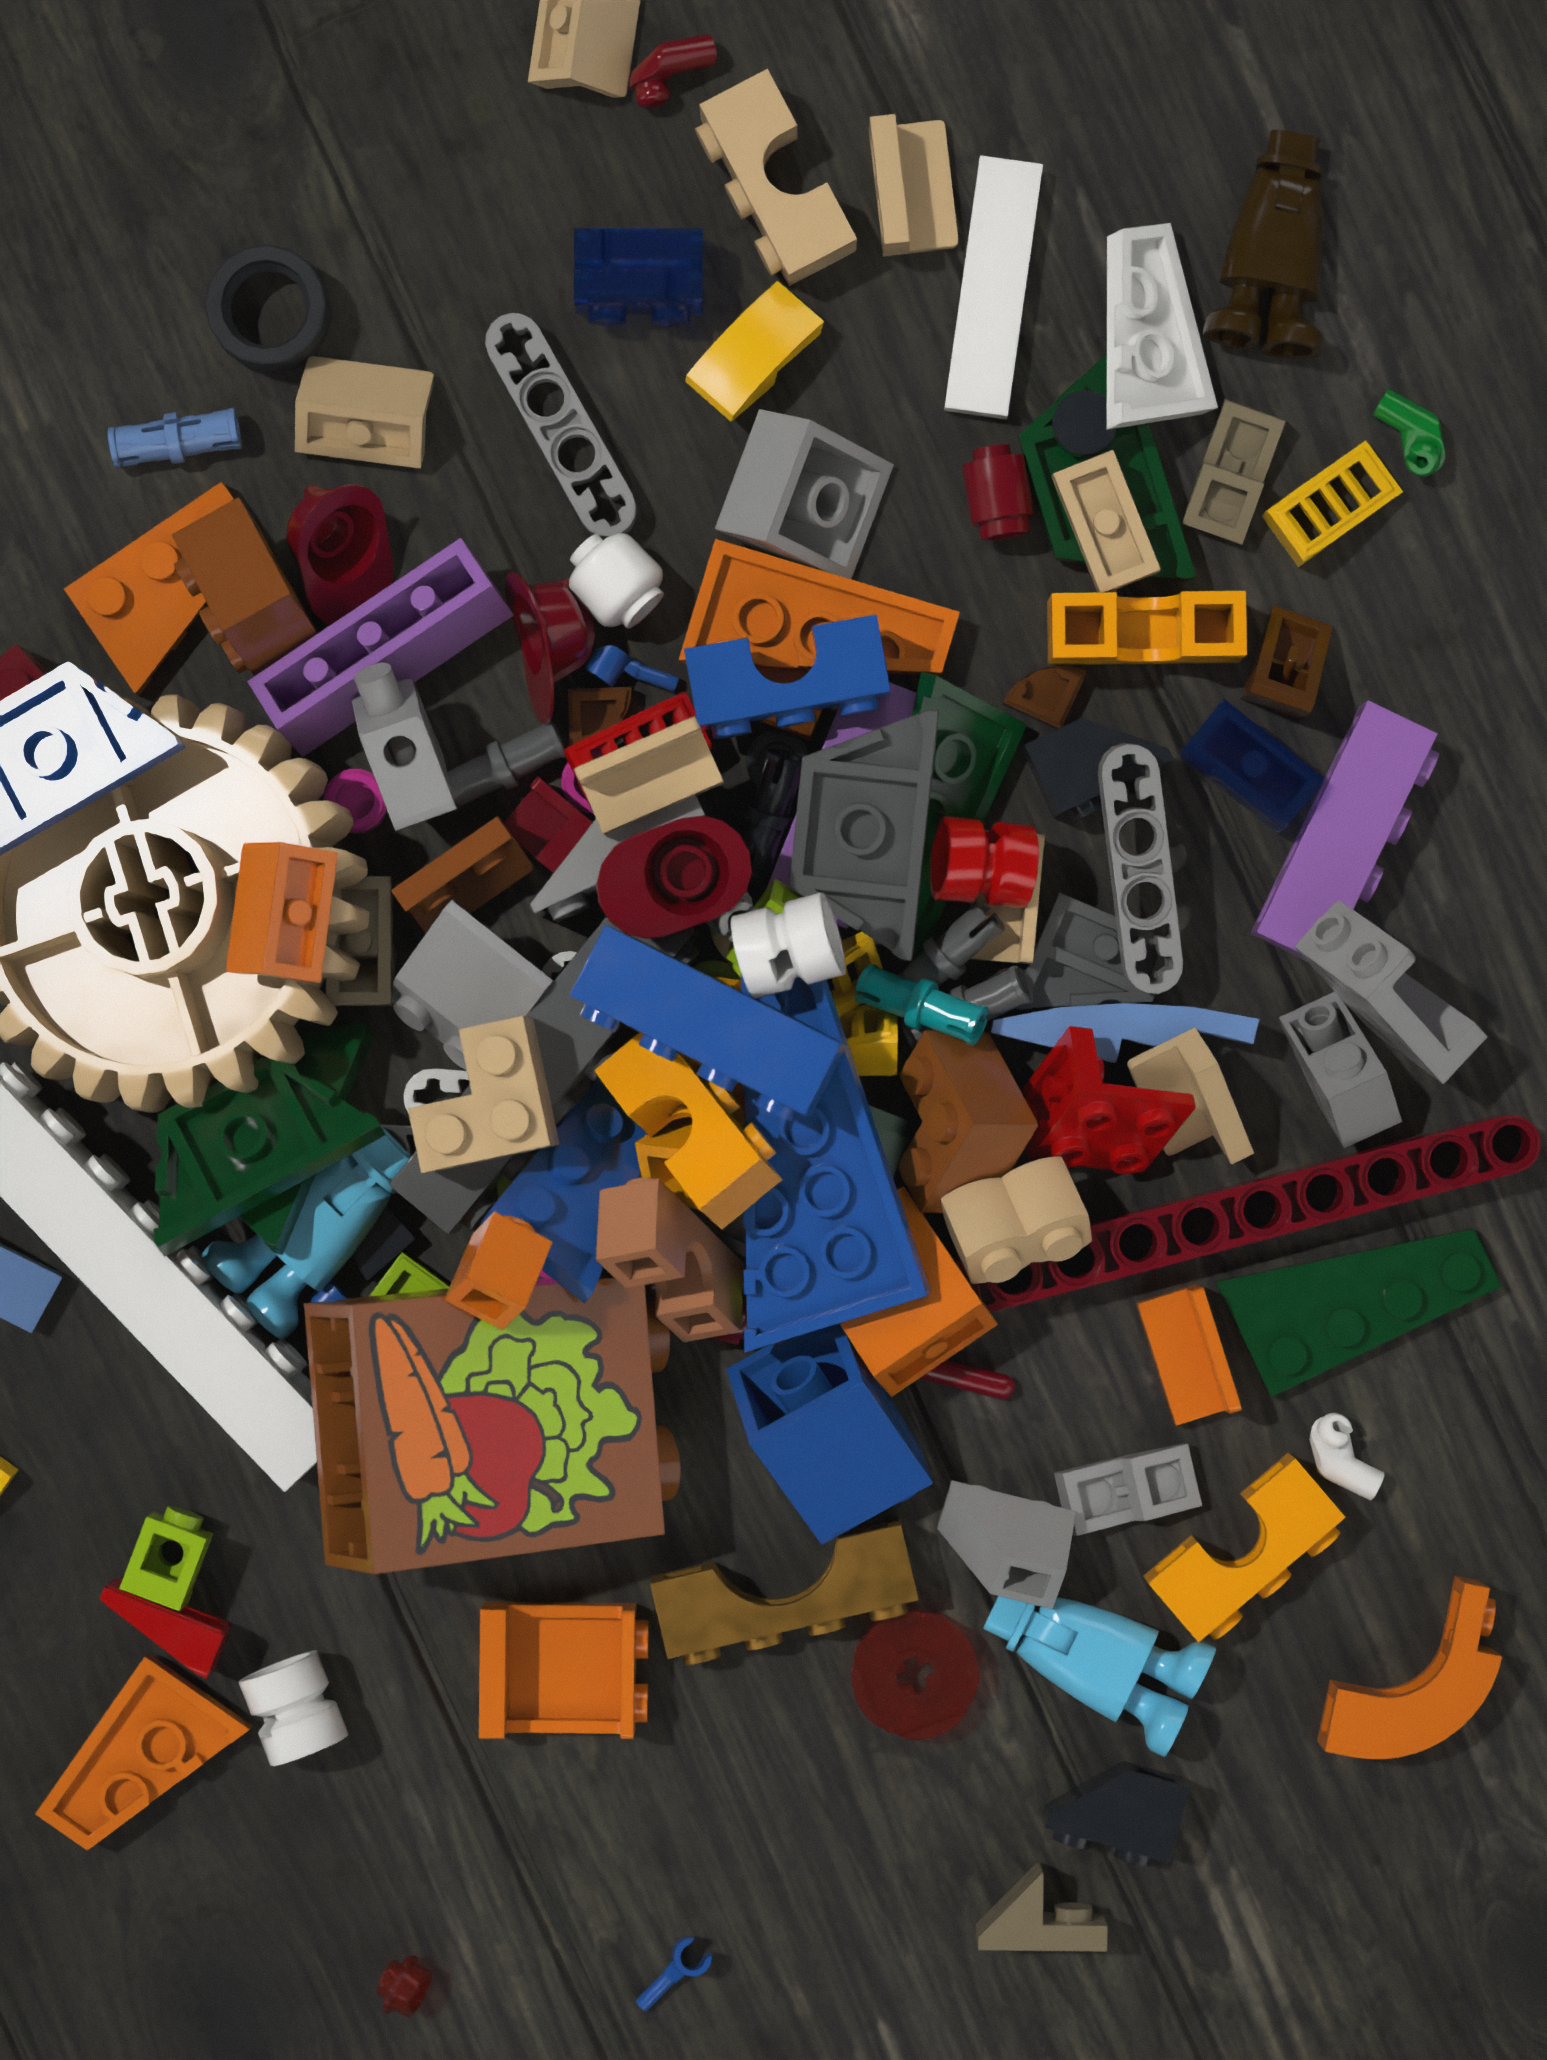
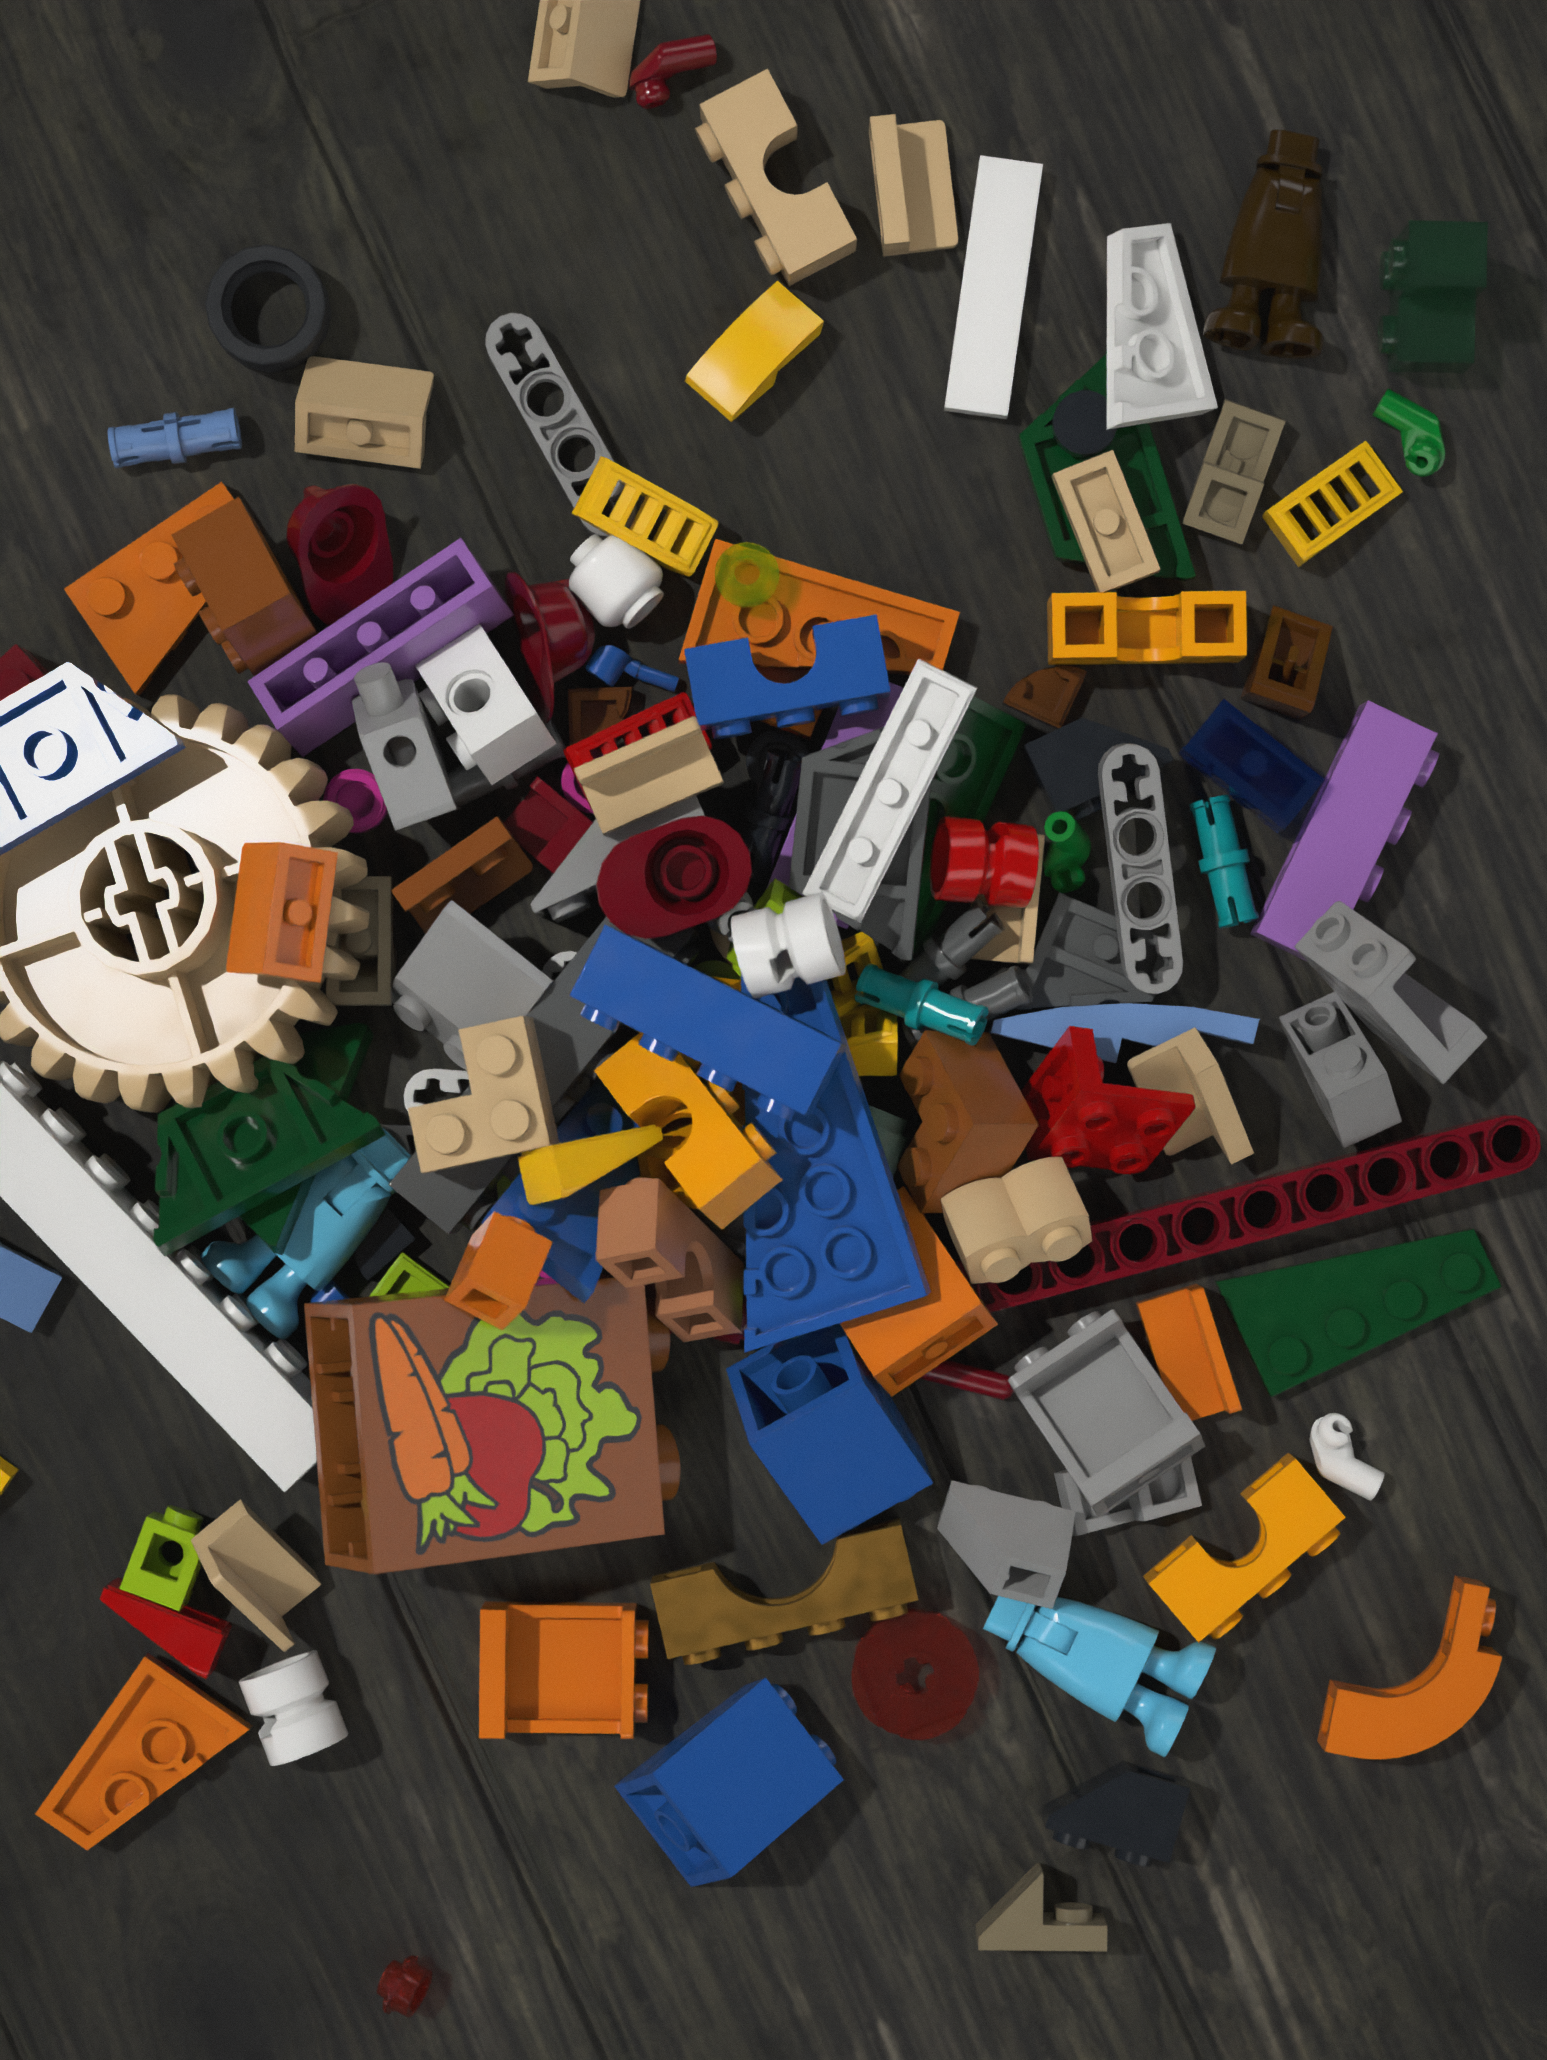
(255, 1570): none -> tan panel
(503, 731): none -> white brick
(569, 1166): none -> yellow slope
(639, 274): clear blue brick -> none
(673, 1974): blue hand -> none
(681, 535): none -> yellow slope
(731, 1783): none -> blue slope
(741, 594): none -> clear neon green plate
(804, 494): light grey slope -> none
(890, 789): none -> white tile
(998, 493): dark red brick -> none
(1066, 852): none -> green arm
(1104, 1411): none -> light grey panel
(1224, 861): none -> teal pin
(1433, 286): none -> clear green brick

